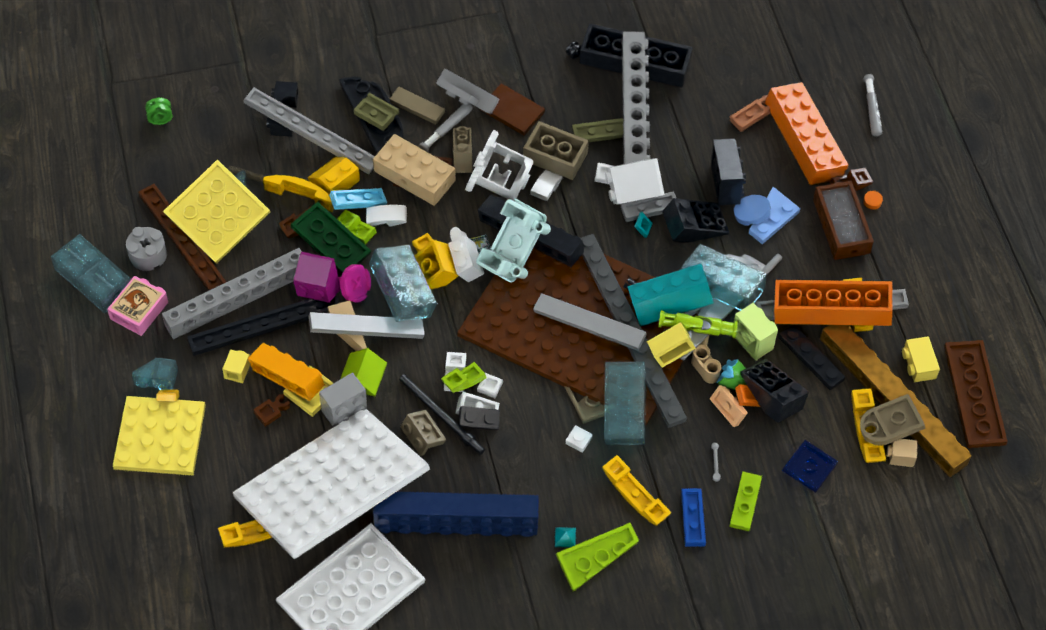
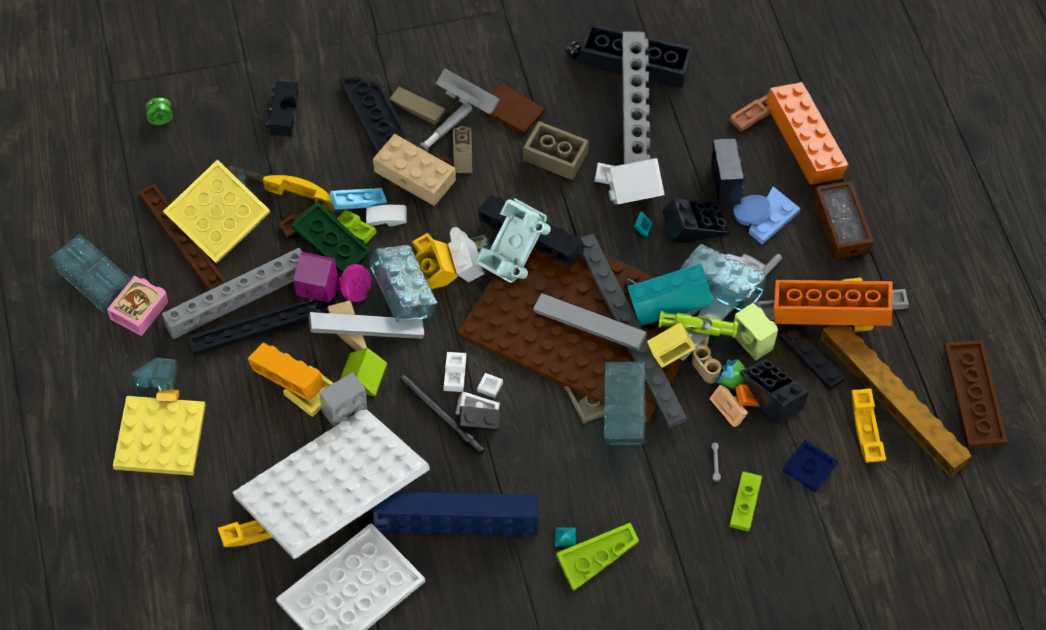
(146, 248): light grey brick -> none
(236, 366): light yellow brick -> none
(269, 411): reddish brown plate -> none
(309, 129): light grey tile -> none
(336, 175): yellow slope -> none
(376, 111): olive plate -> none
(422, 431): dark tan bracket -> none
(464, 379): lime slope -> none
(496, 181): white piece -> none
(546, 185): white slope -> none
(579, 439): white plate -> none
(599, 130): olive plate -> none
(634, 492): yellow slope -> none
(649, 206): light grey plate -> none
(693, 517): blue tile -> none
(859, 178): reddish brown slope -> none
(873, 200): orange tile -> none
(874, 117): light grey piece -> none
(892, 421): dark tan tile -> none
(902, 452): tan brick -> none
(920, 359): light yellow piece -> none

